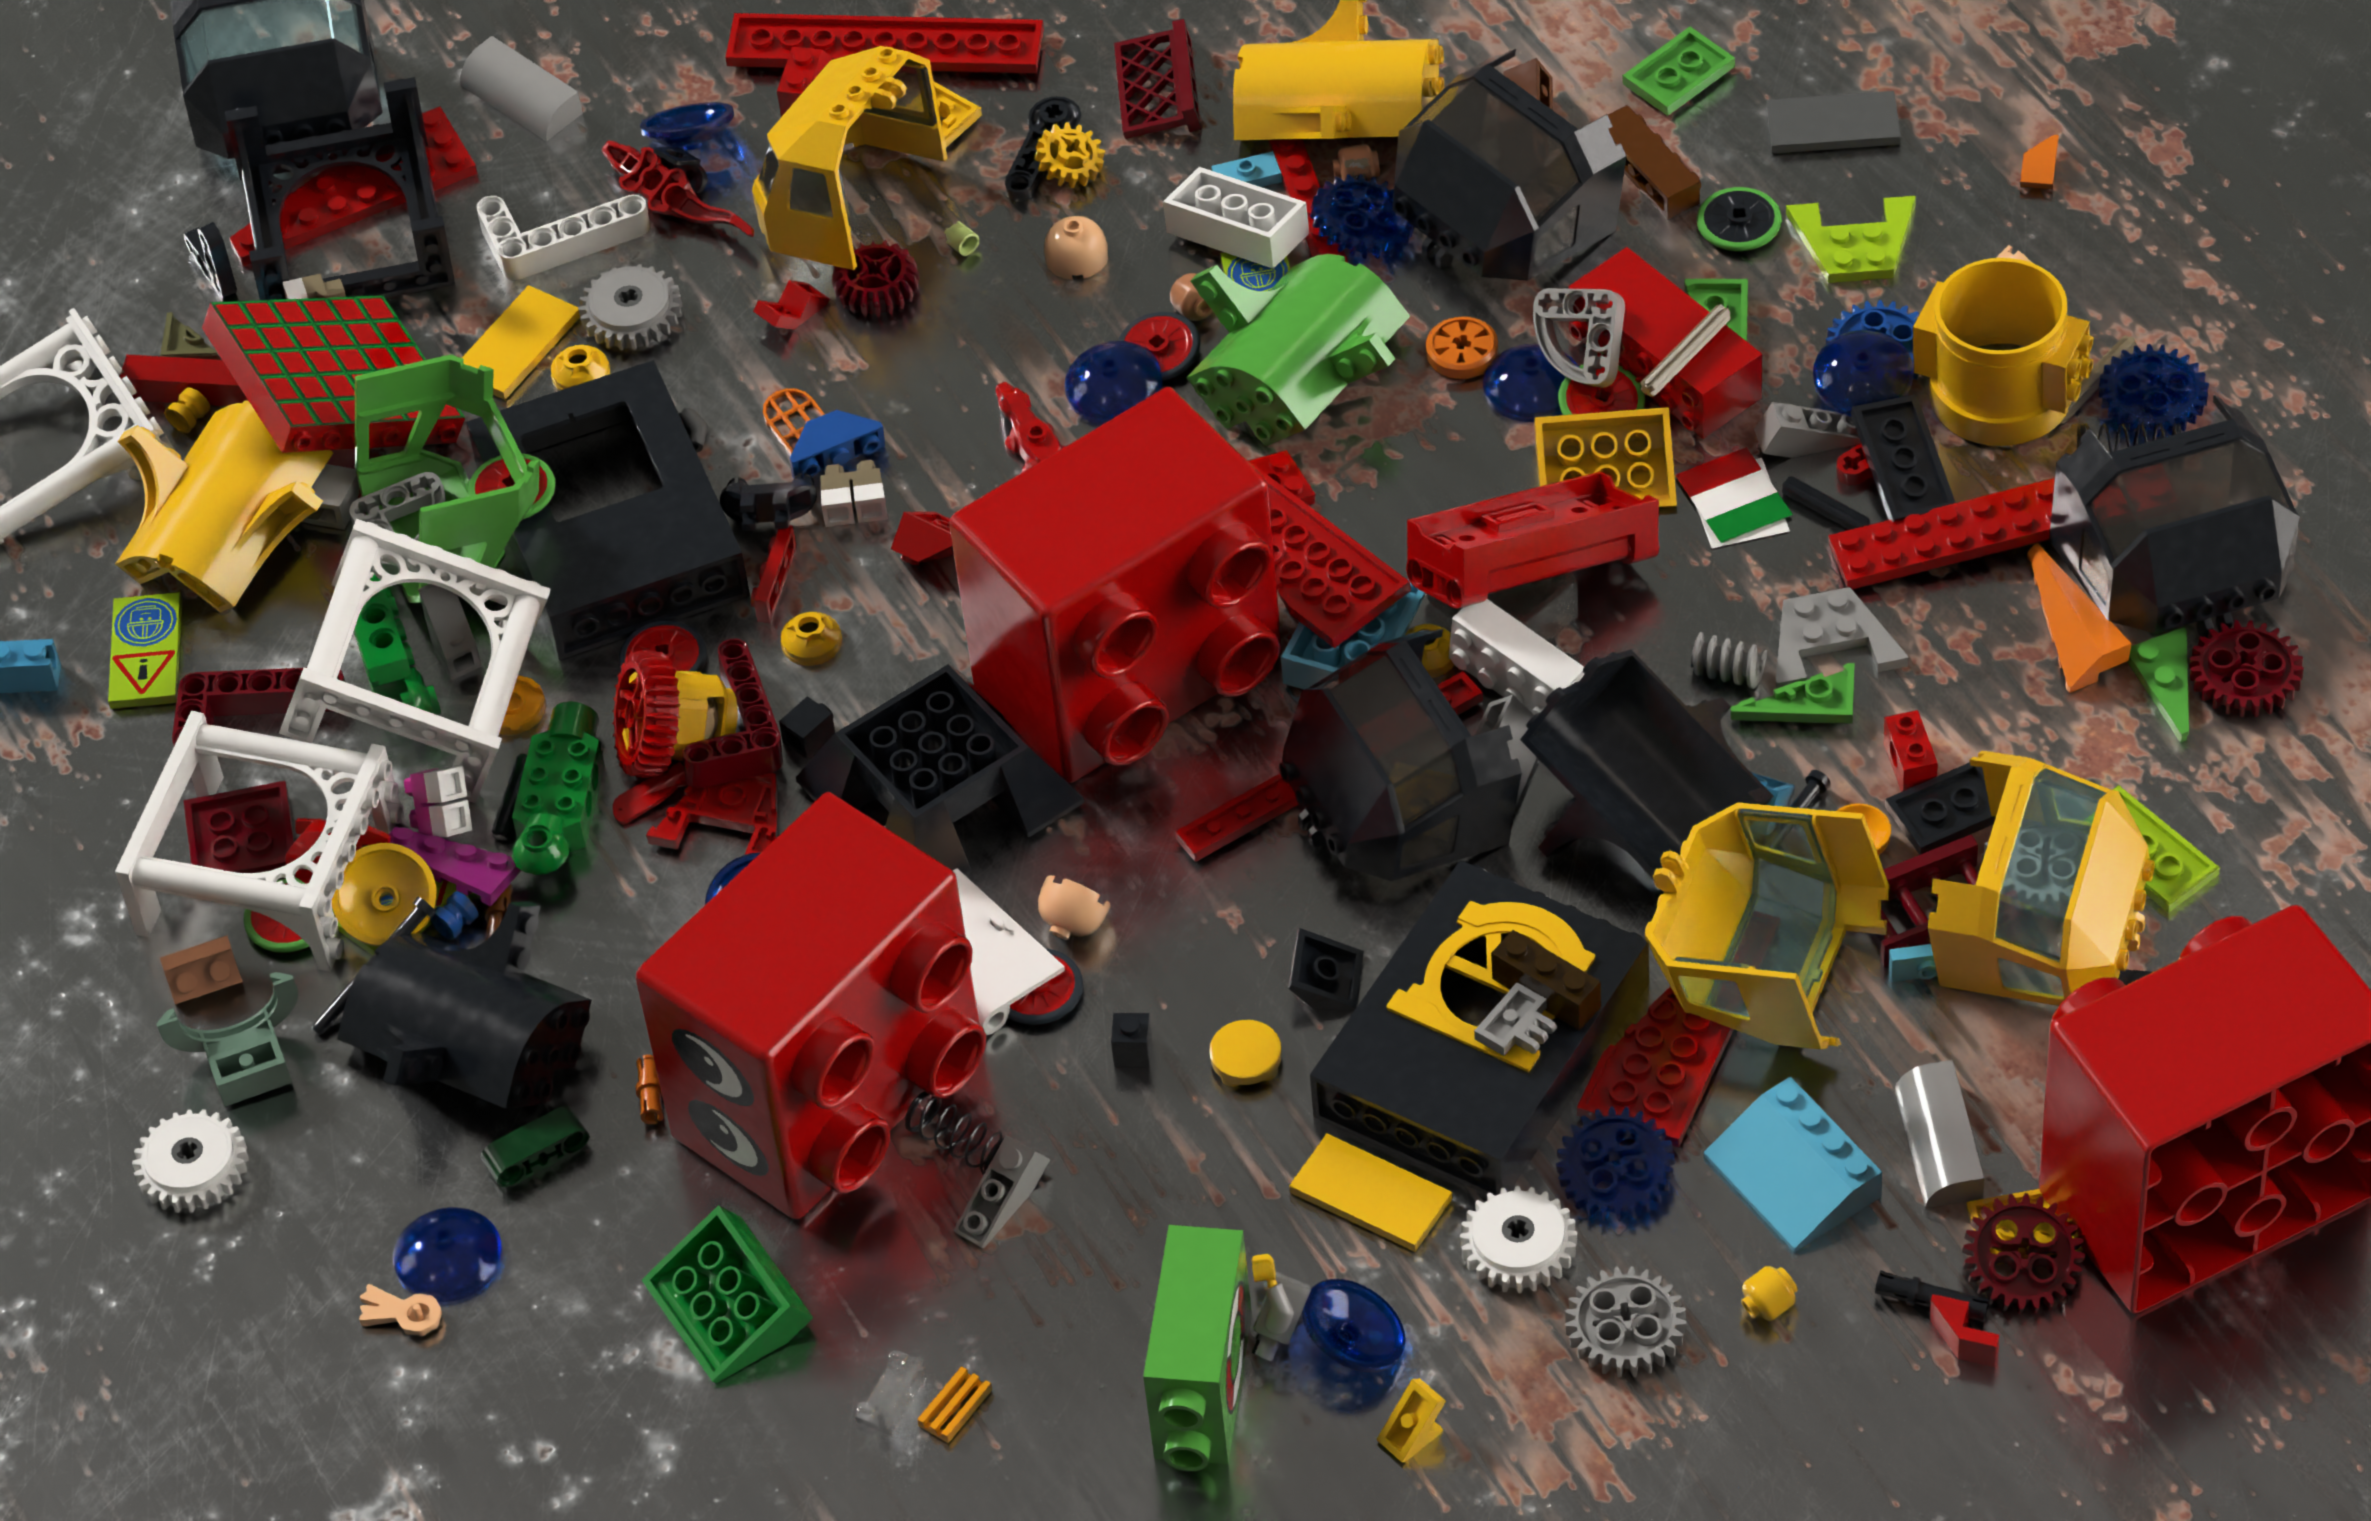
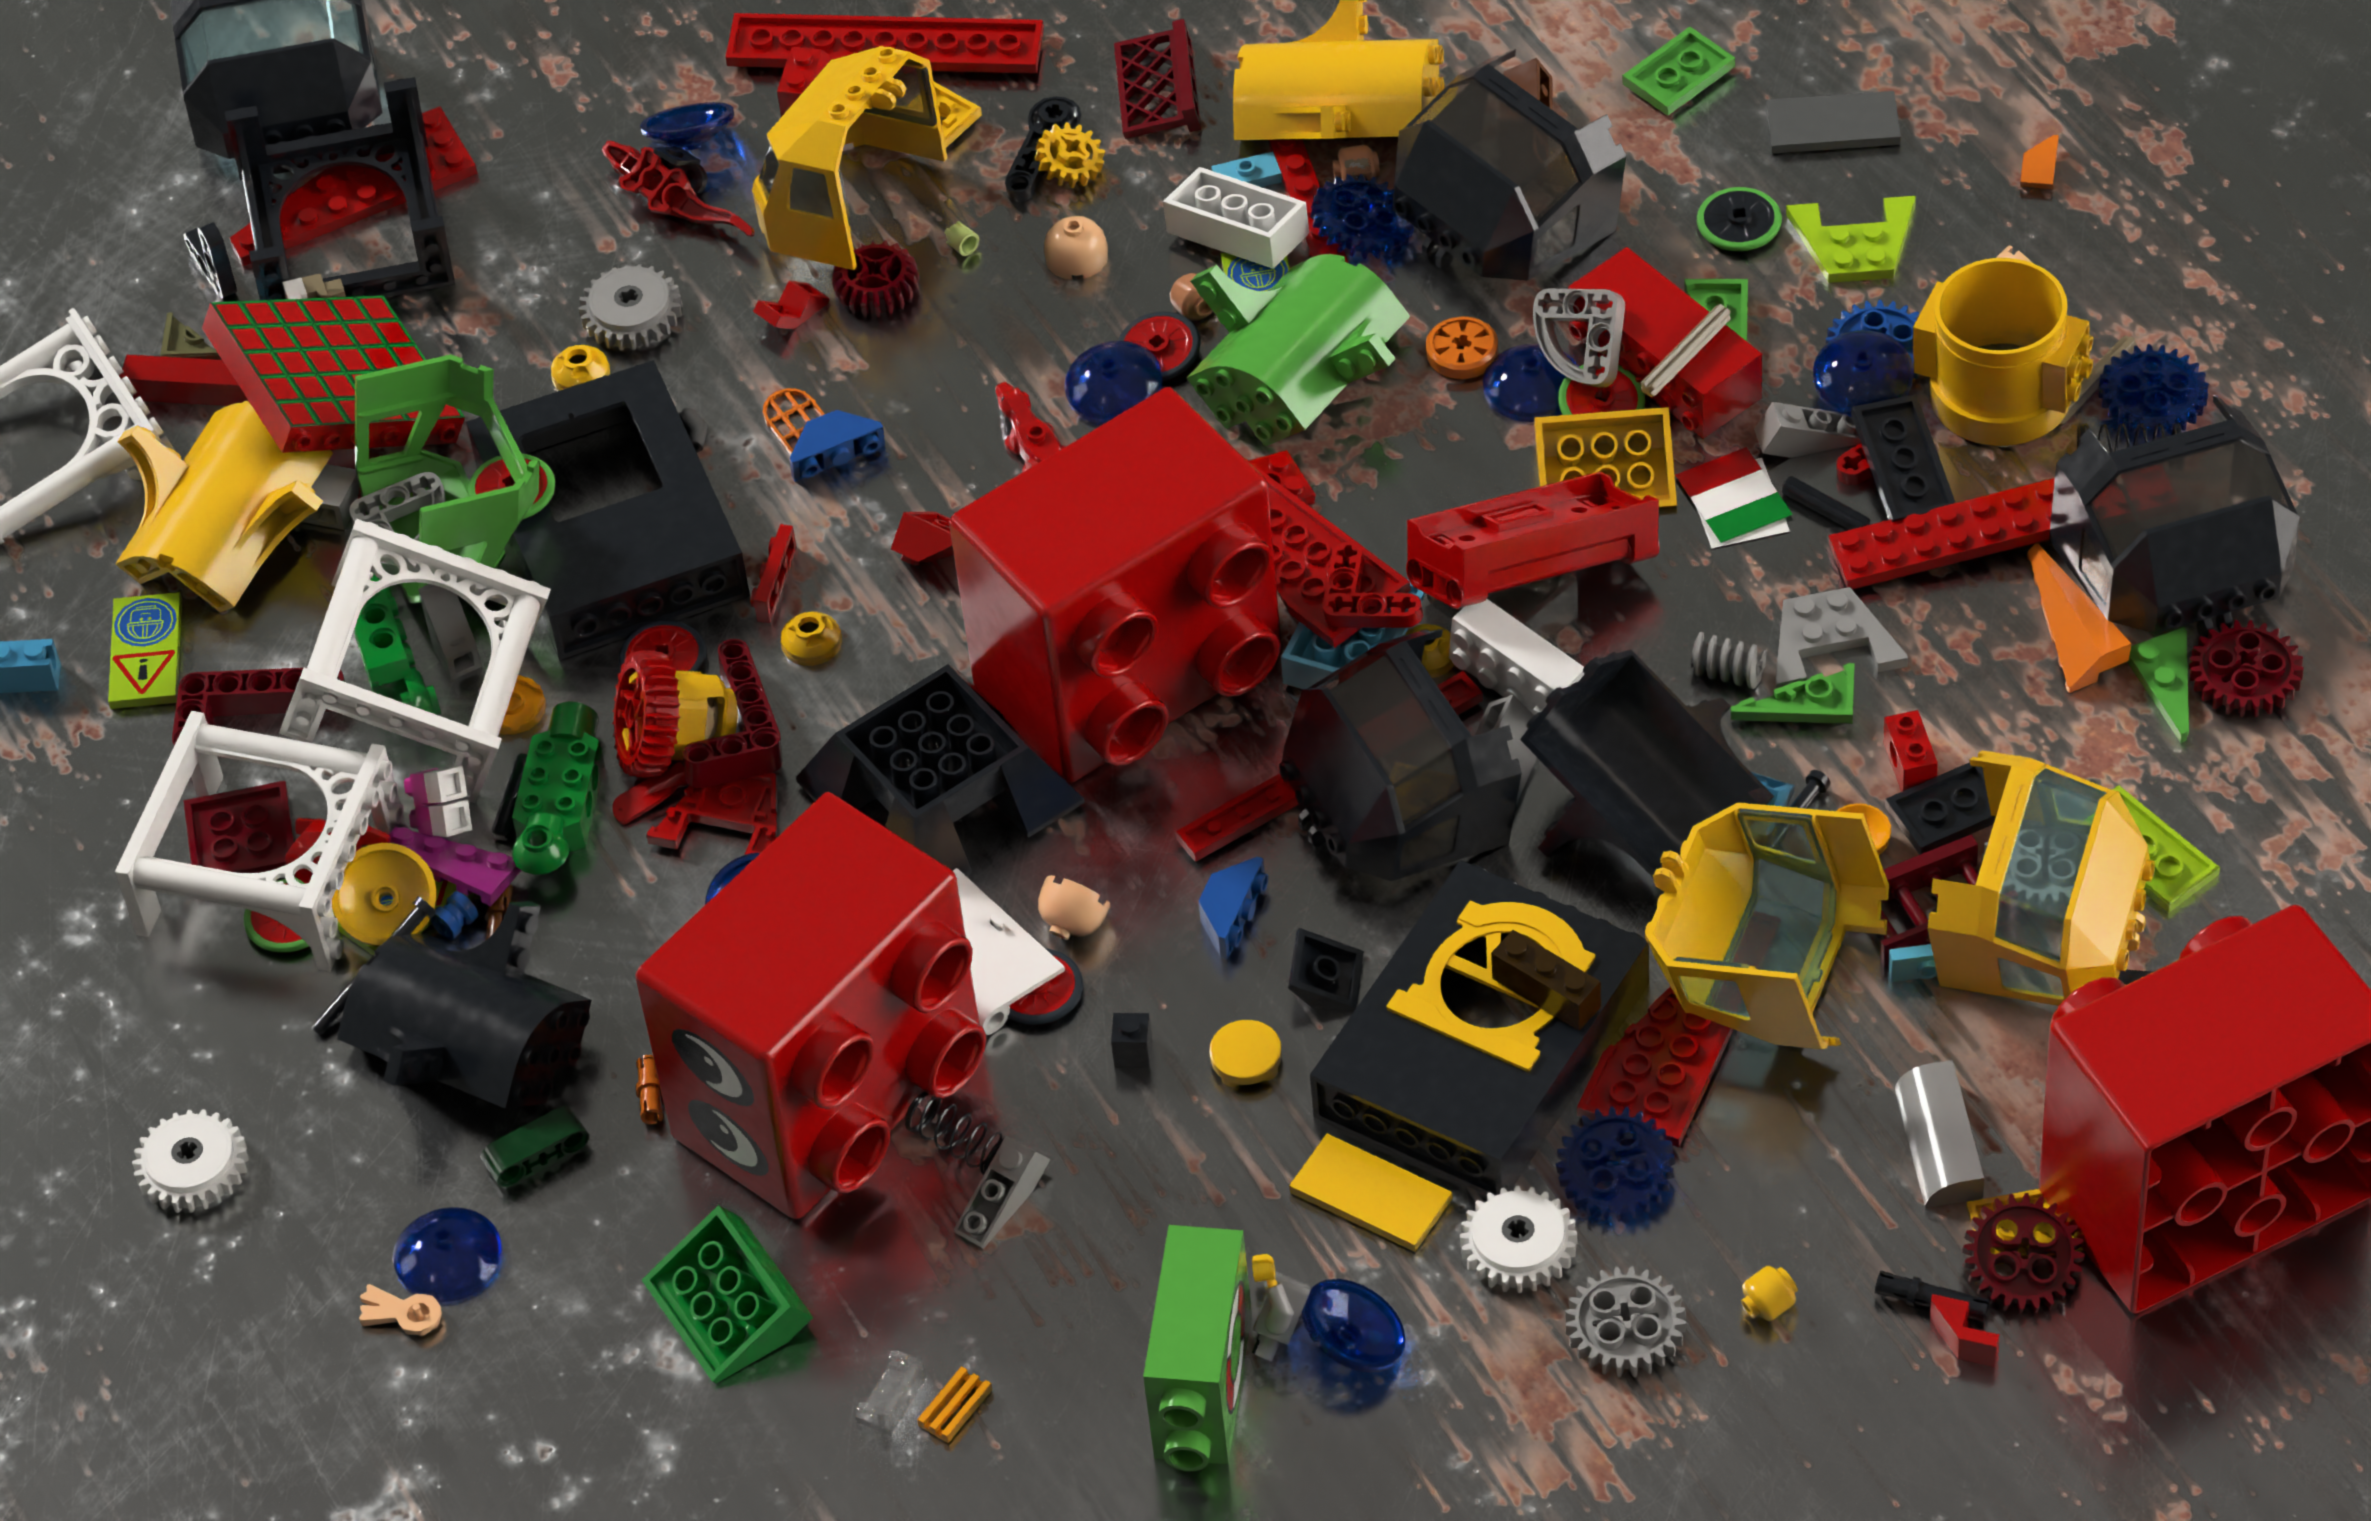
(186, 411): yellow wheel -> none
(200, 969): nougat bracket -> none
(244, 1055): sand green piece -> none
(520, 89): light grey brick -> none
(521, 338): yellow tile -> none
(562, 240): white beam -> none
(768, 502): black connector -> none
(807, 727): black brick -> none
(840, 487): white hips -> none
(1230, 901): none -> blue slope
(1351, 598): none -> red beam
(1412, 1421): yellow slope -> none
(1516, 1021): light grey hinge -> none
(1653, 165): reddish brown brick -> none
(1795, 1165): medium azure slope -> none

